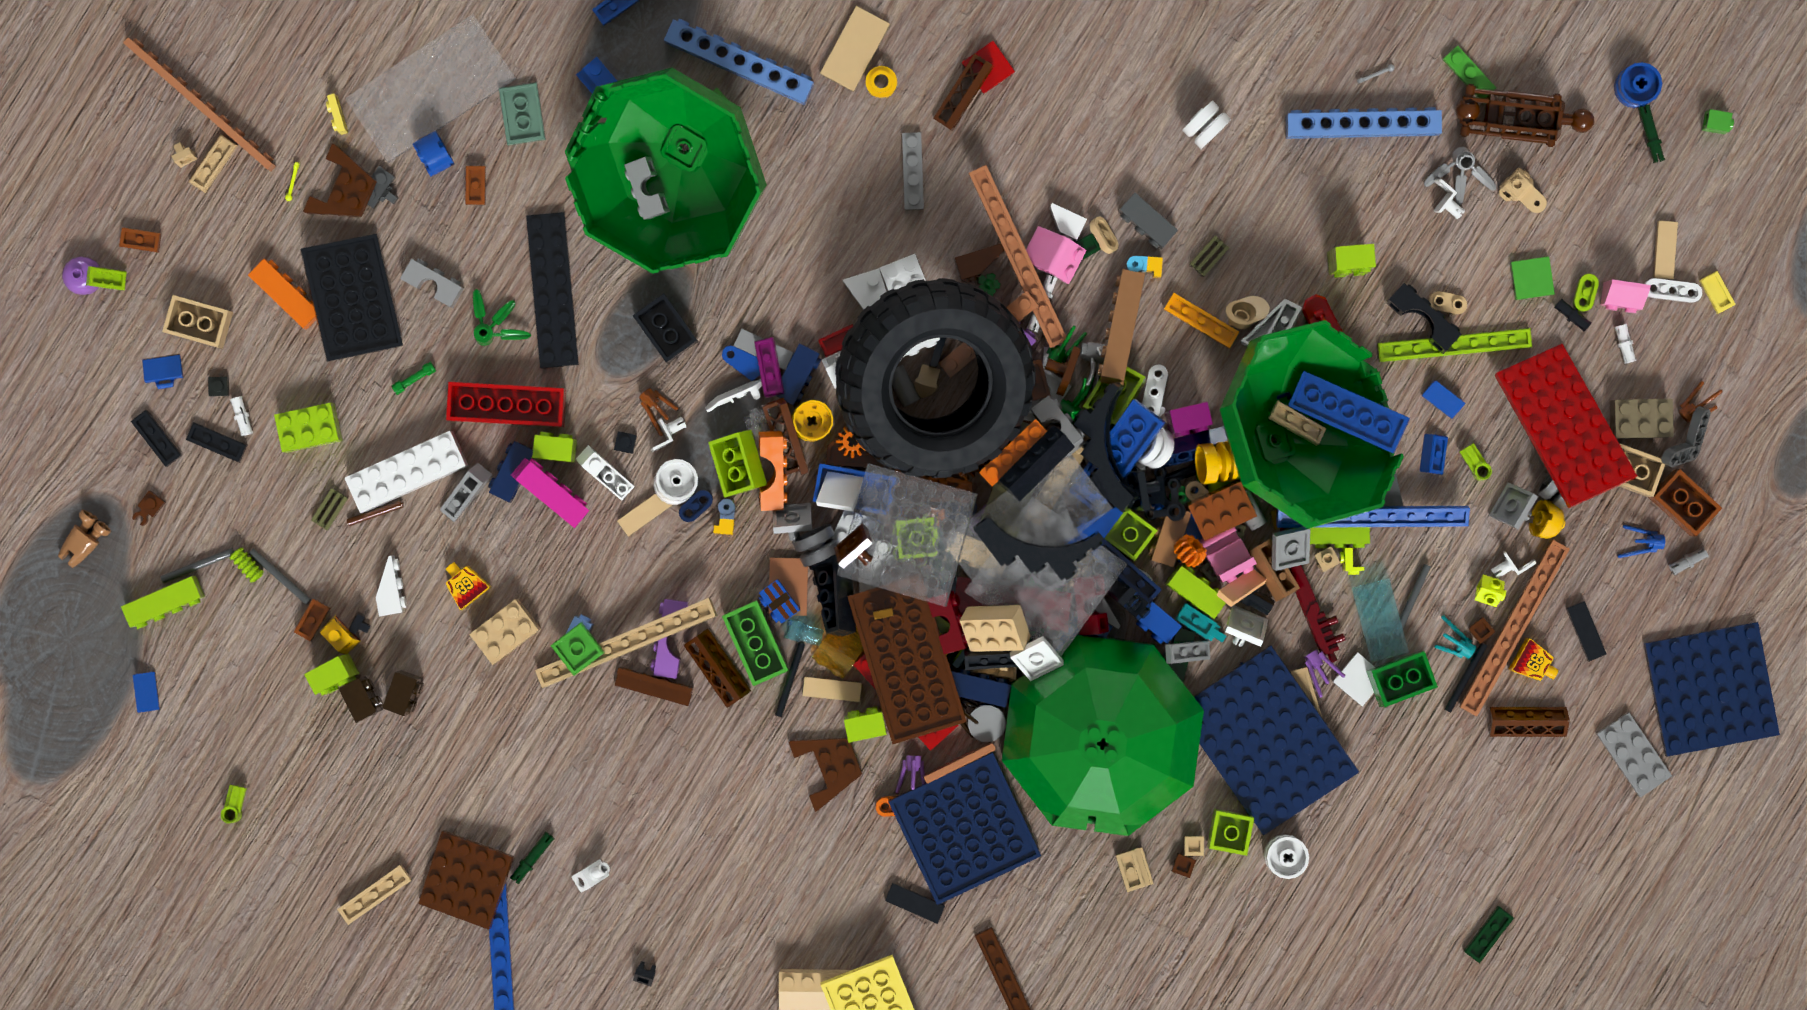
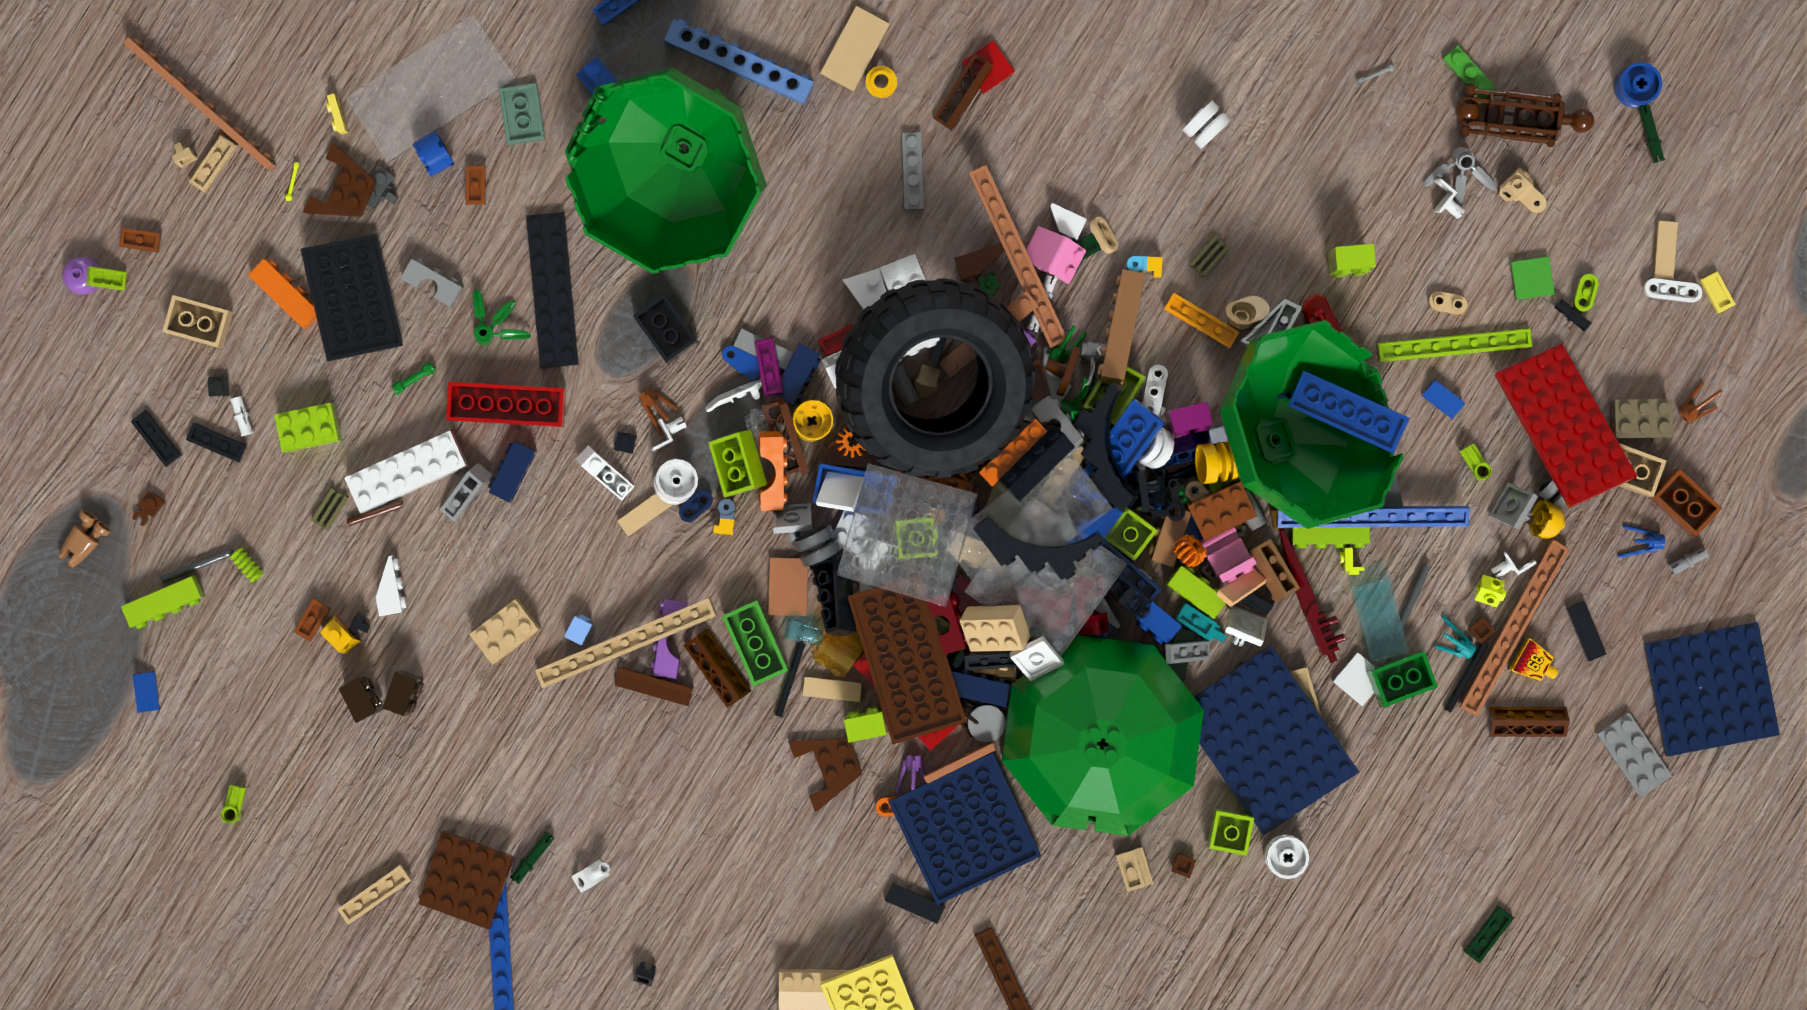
(162, 369): blue piece -> none
(279, 576): dark grey bar -> none
(332, 675): lime brick -> none
(465, 585): torso -> none
(549, 492): dark pink piece -> none
(554, 448): lime brick -> none
(577, 648): bright green tile -> none
(639, 173): light grey arch -> none
(778, 601): brick -> none
(854, 546): reddish brown tile -> none
(883, 613): pearl gold tile -> none
(1147, 221): dark grey brick -> none
(1193, 845): tan plate -> none
(1290, 548): light grey tile -> none
(1296, 423): tan tile -> none
(1314, 660): medium lavender plant -> none
(1327, 559): tan bracket -> none
(1432, 126): medium blue brick -> none
(1433, 454): blue slope -> none
(1442, 332): black arch -> none
(1624, 295): bright pink slope -> none
(1625, 343): white pin -> none
(1691, 448): dark grey beam -> none
(1717, 121): bright green brick -> none

